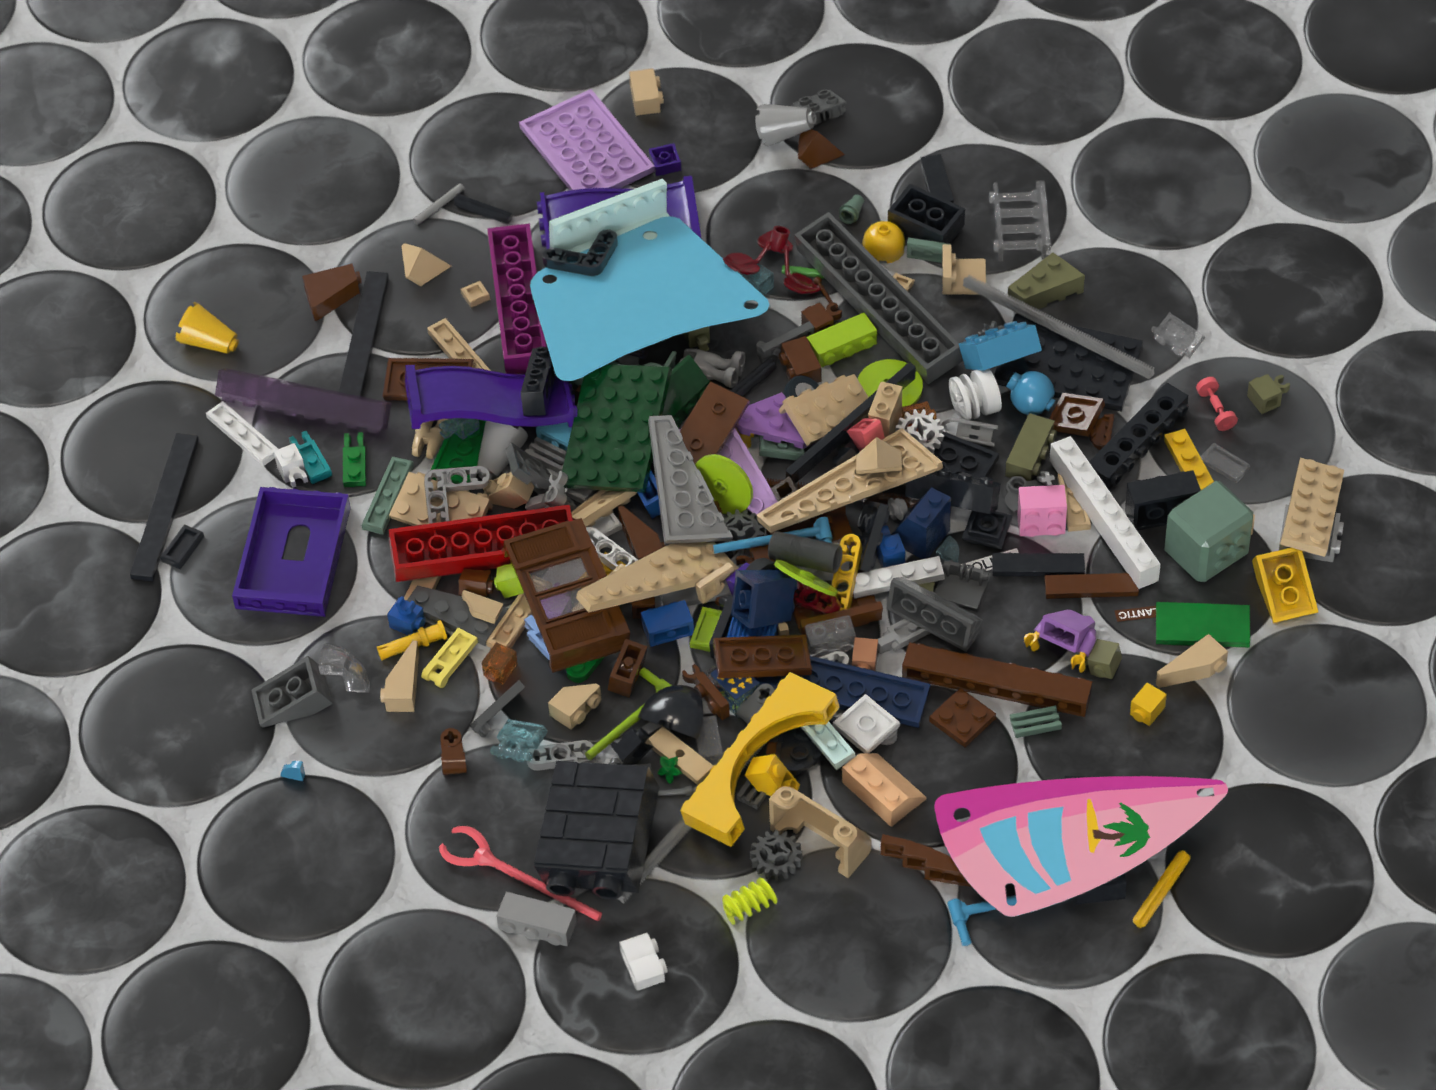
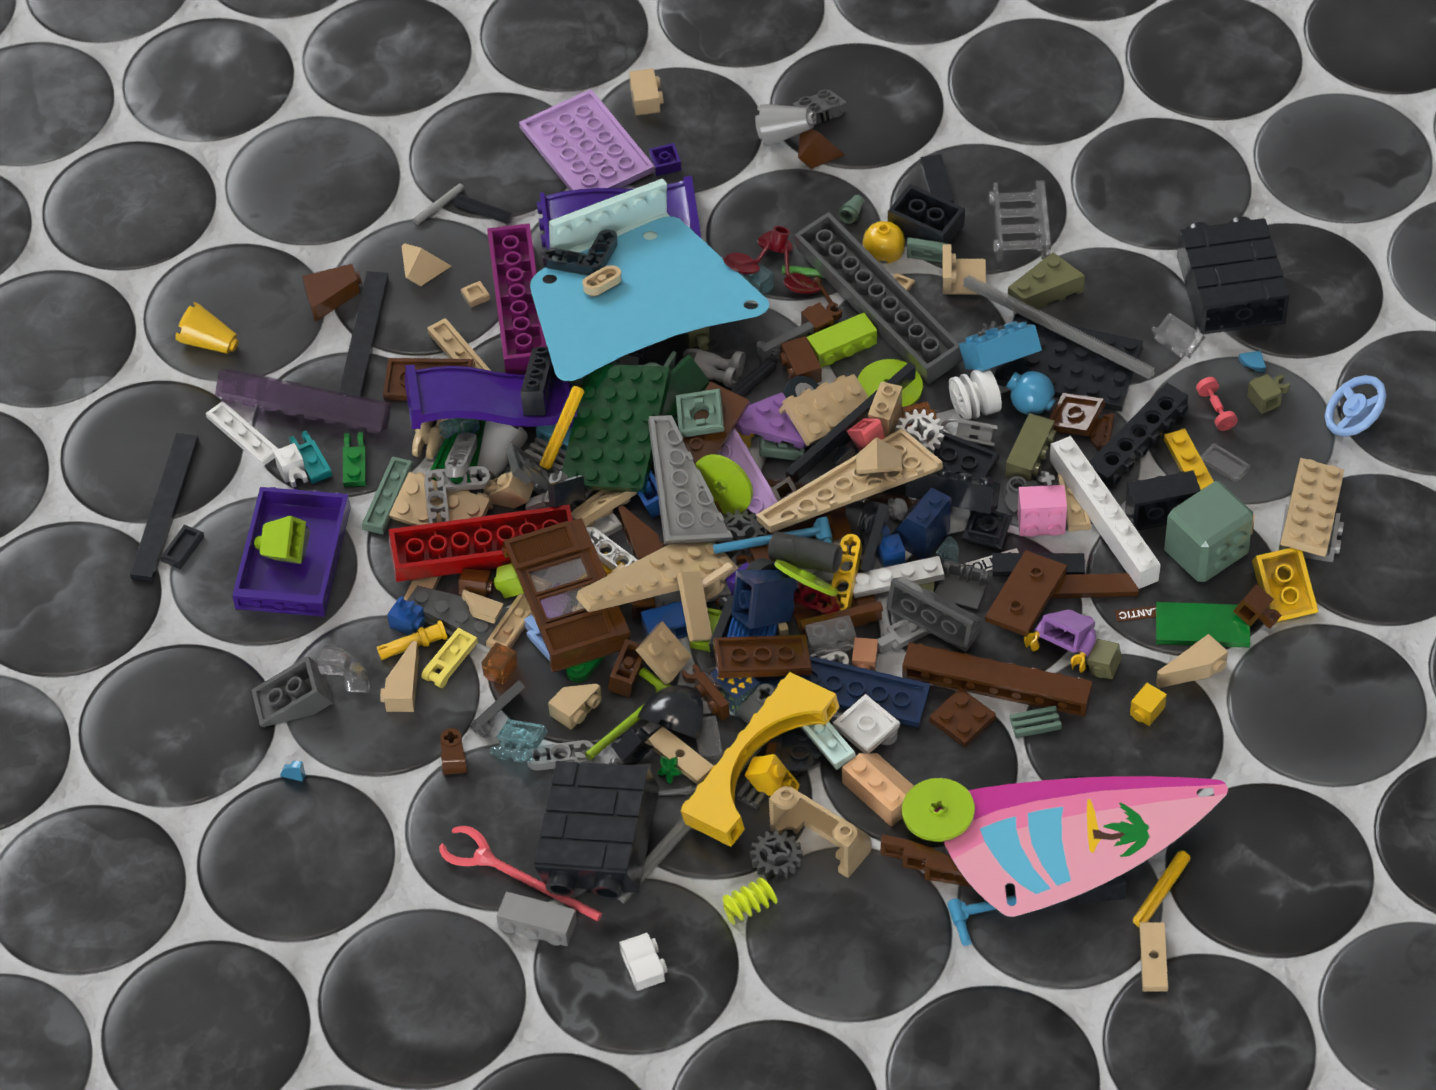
(282, 539): none -> lime torso
(461, 455): none -> light grey beam
(561, 427): none -> yellow axle
(566, 491): none -> black tile
(602, 280): none -> tan plate
(663, 653): none -> tan plate
(691, 403): none -> sand green piece
(694, 606): none -> tan tile
(945, 824): none -> lime piece
(1026, 593): none -> reddish brown plate
(1153, 946): none -> tan tile
(1232, 275): none -> black brick
(1253, 360): none -> dark azure tile
(1255, 607): none -> reddish brown brick
(1358, 410): none -> light blue piece

